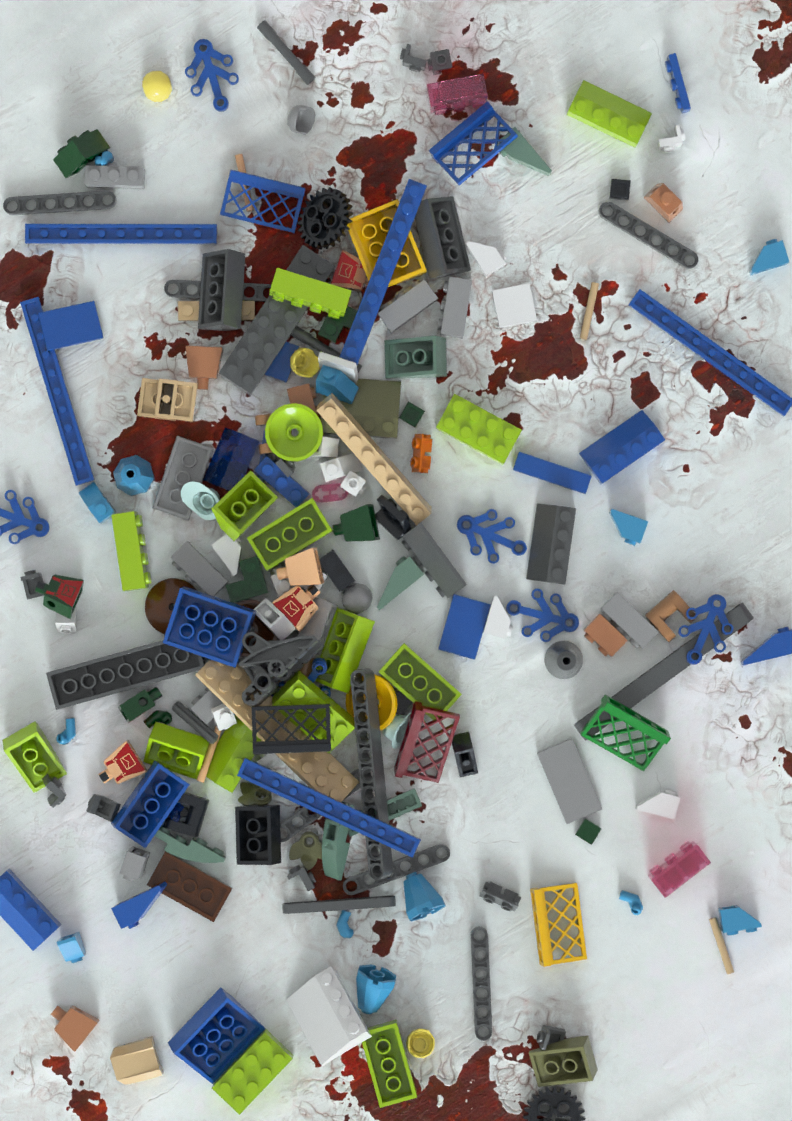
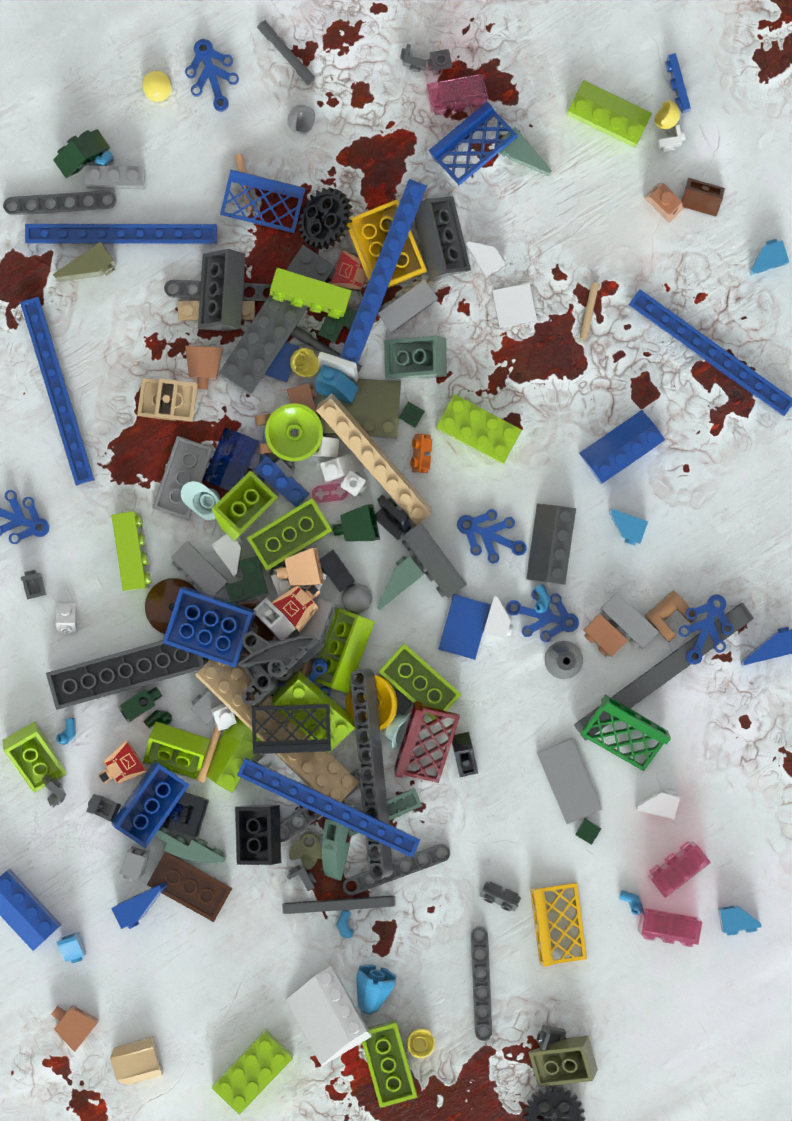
(61, 594): dark green torso -> none
(70, 325): blue tile -> none
(90, 264): none -> olive slope
(97, 502): dark azure slope -> none
(142, 476): dark azure cone -> none
(195, 722): dark grey axle -> none
(216, 1036): blue slope -> none
(252, 795): olive plate -> none
(420, 897): dark azure cone -> none
(455, 307): light grey brick -> none
(543, 600): none -> dark azure arm
(552, 472): blue tile -> none
(620, 189): black tile -> none
(650, 232): dark grey beam -> none
(667, 116): none -> light yellow hair
(669, 927): none -> clear pink brick
(702, 197): none -> reddish brown panel
(721, 945): tan bar -> none

